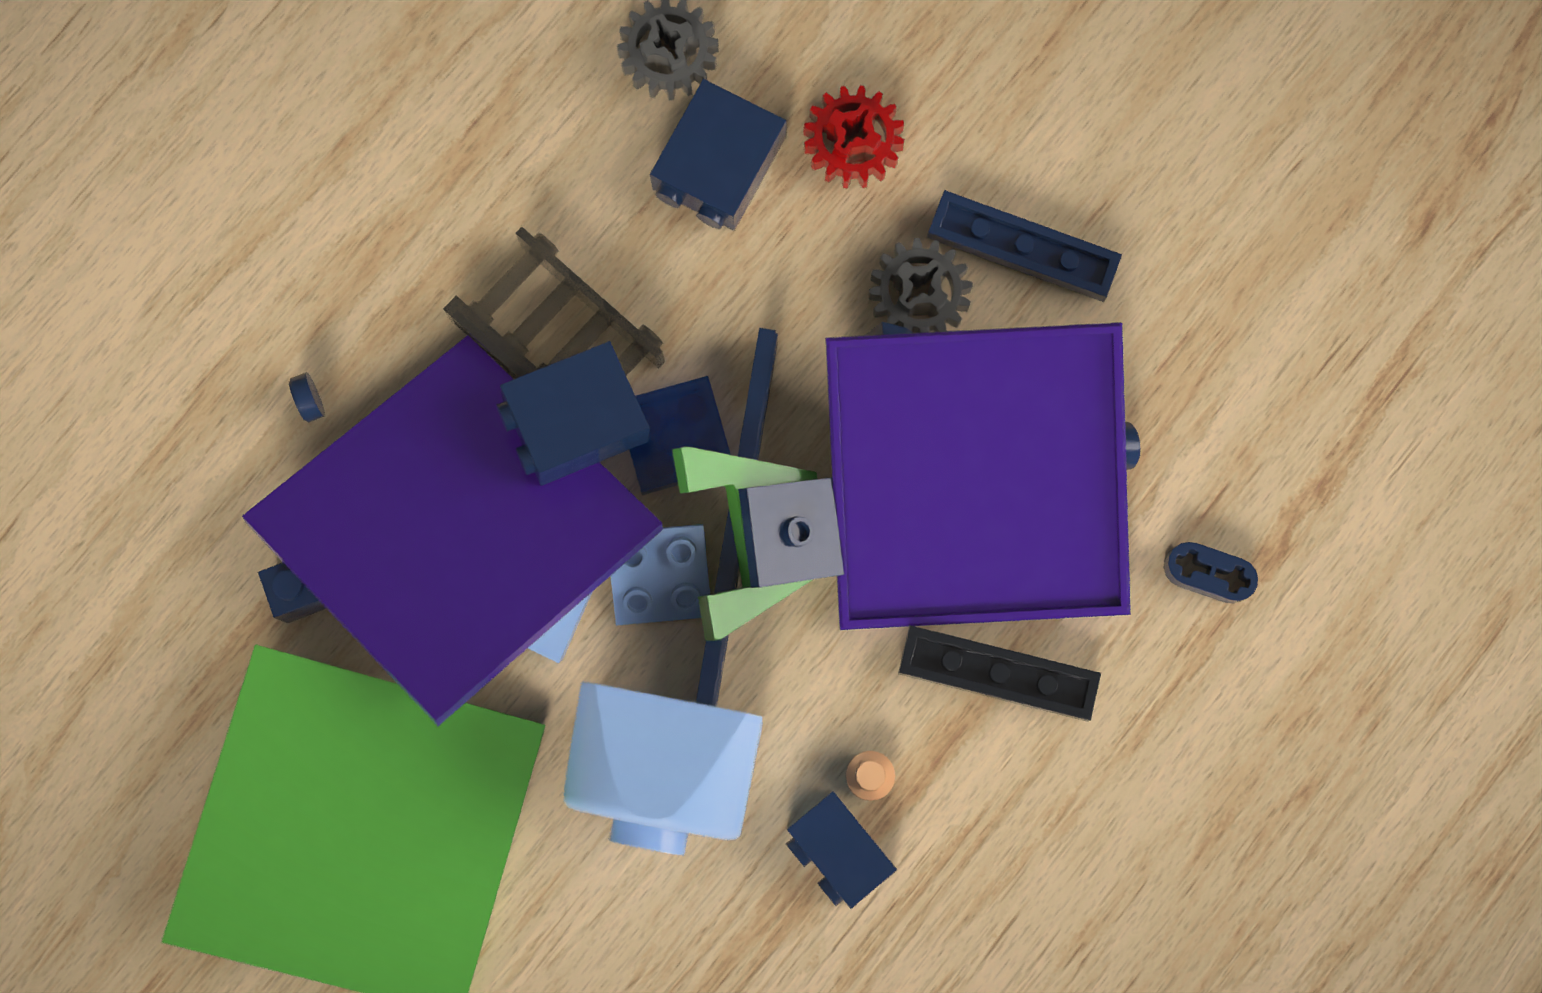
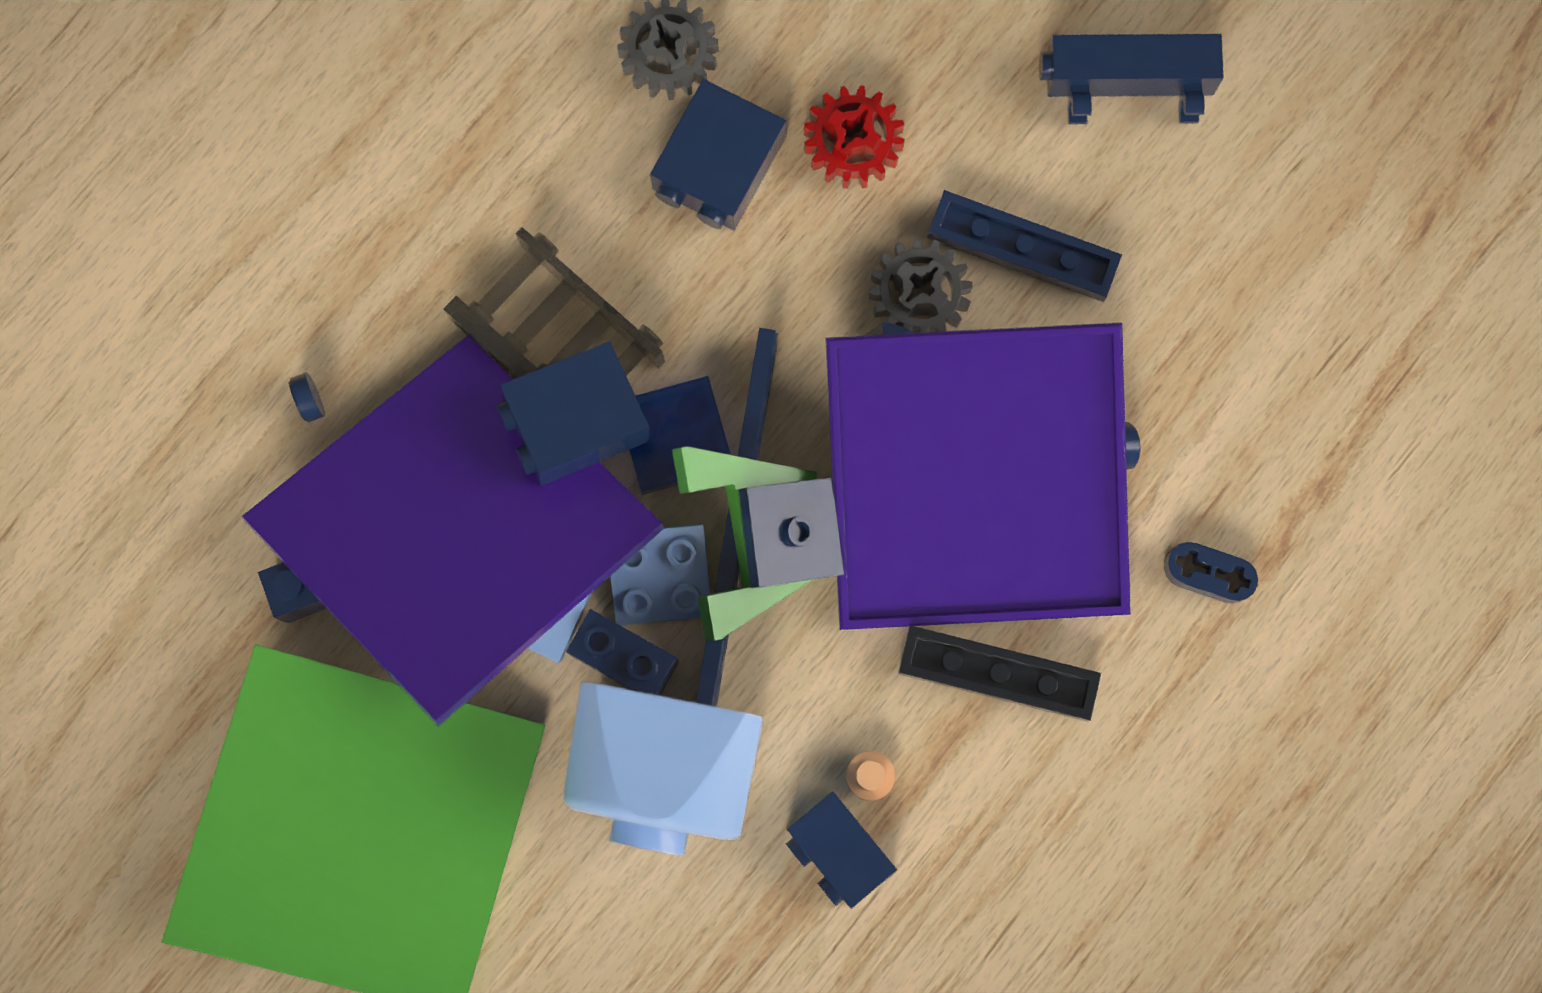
(622, 655): none -> dark blue brick
(1133, 66): none -> dark blue brick

